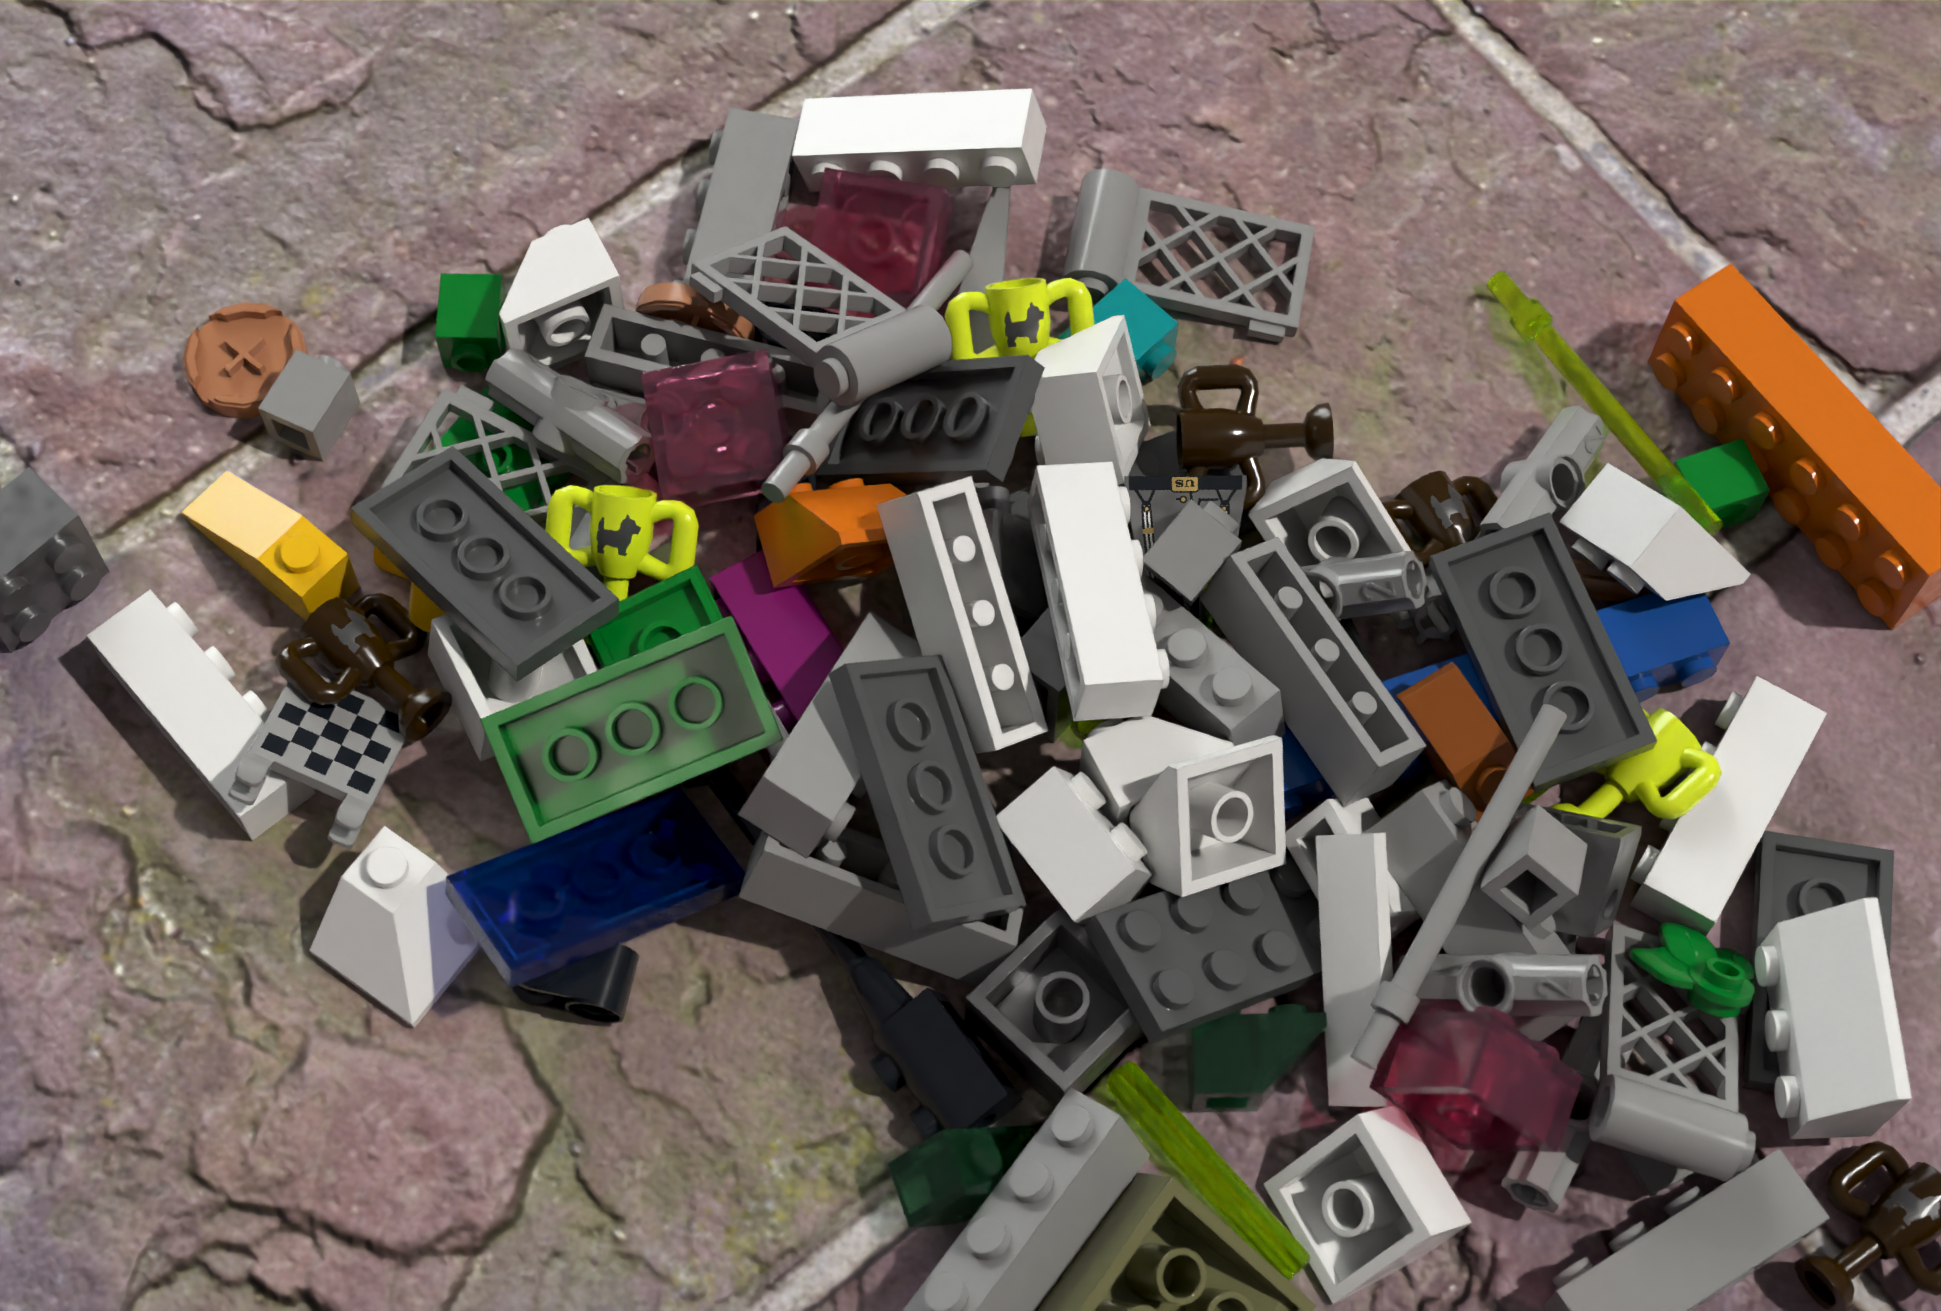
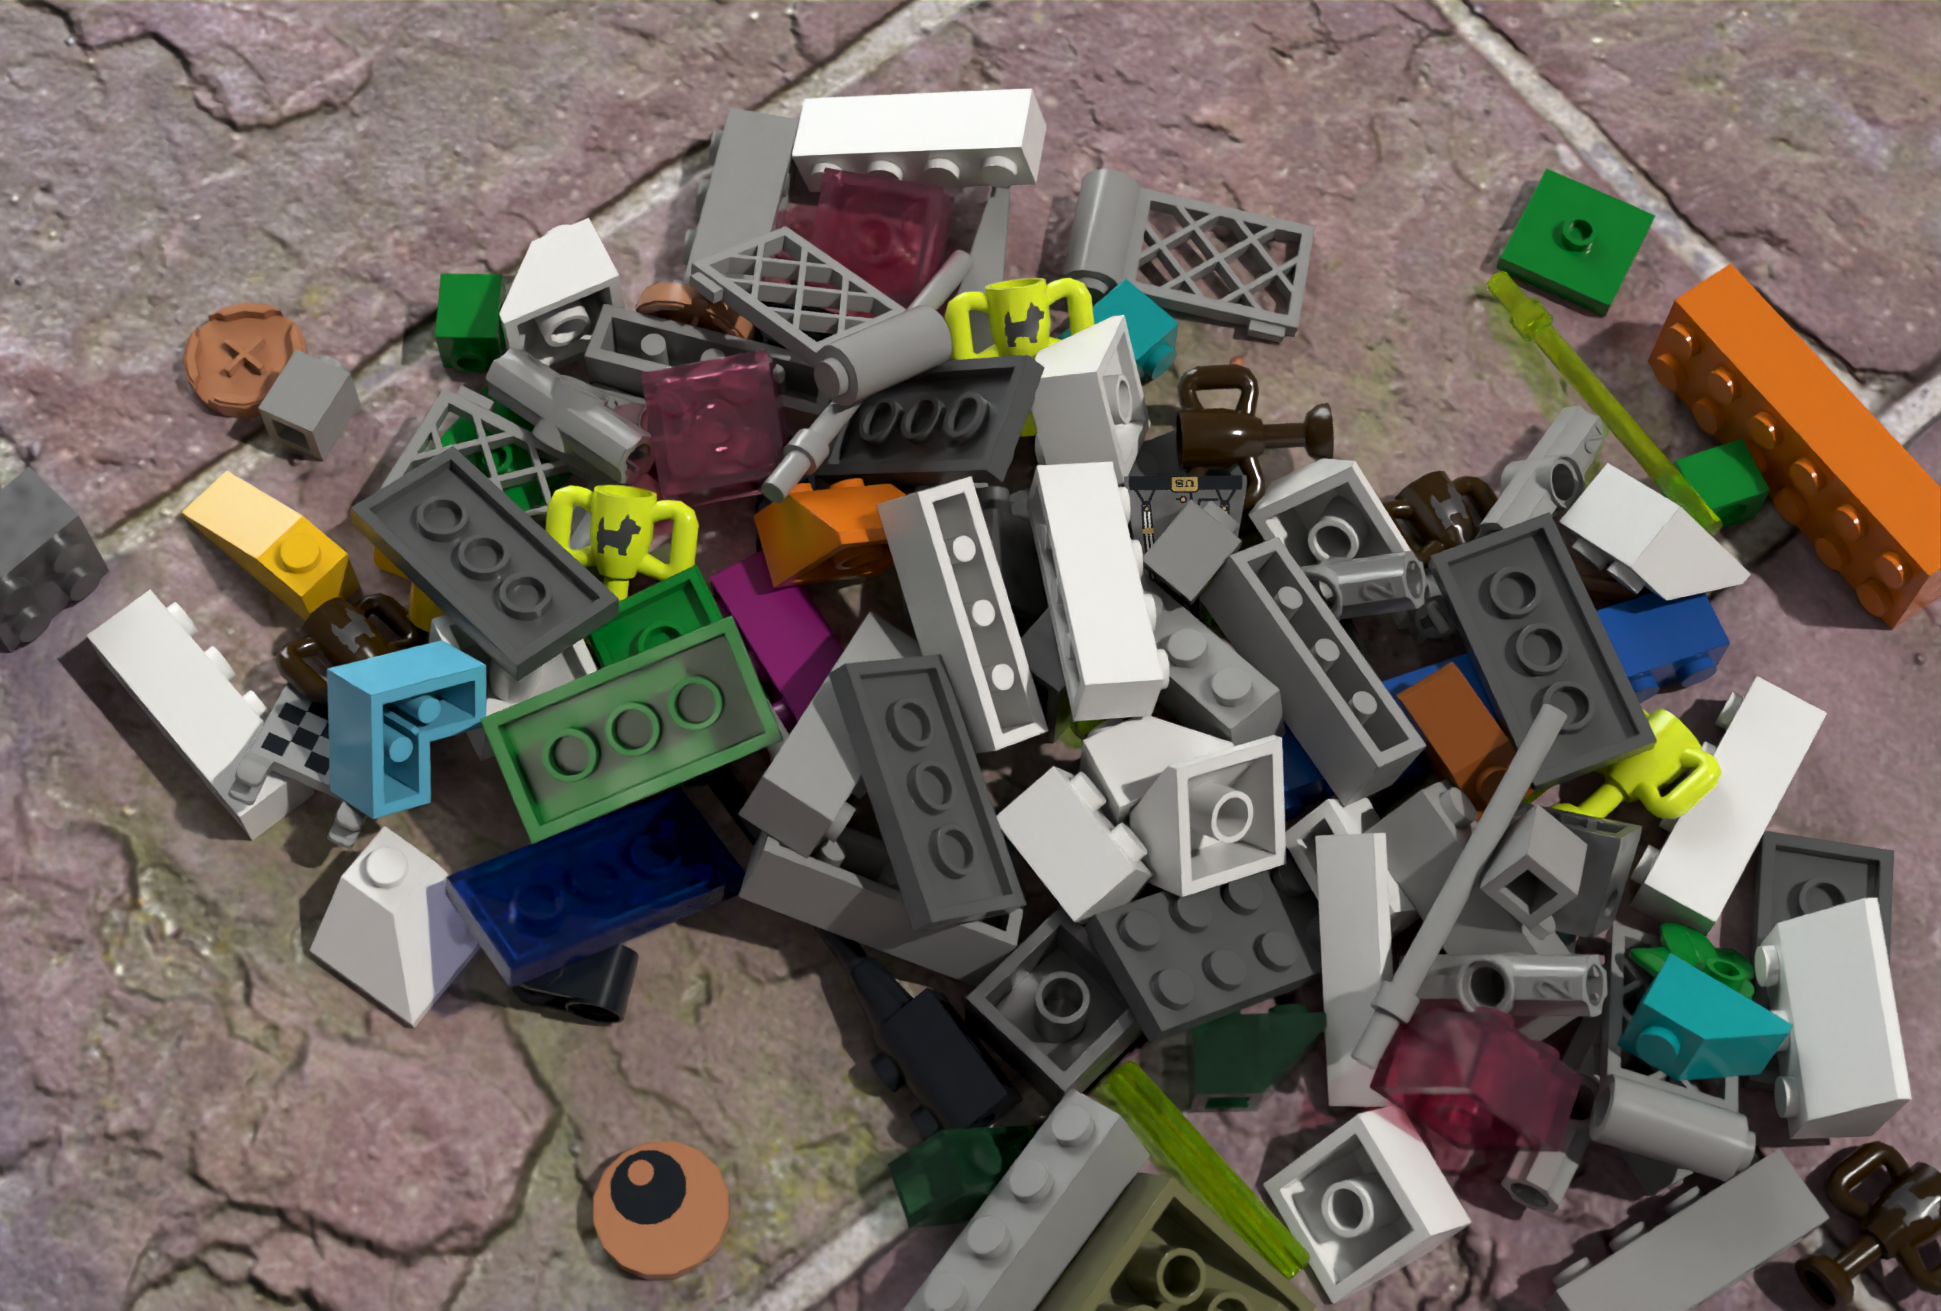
(389, 713): none -> medium azure brick
(661, 1210): none -> nougat tile
(1575, 242): none -> green plate
(1701, 1027): none -> teal slope

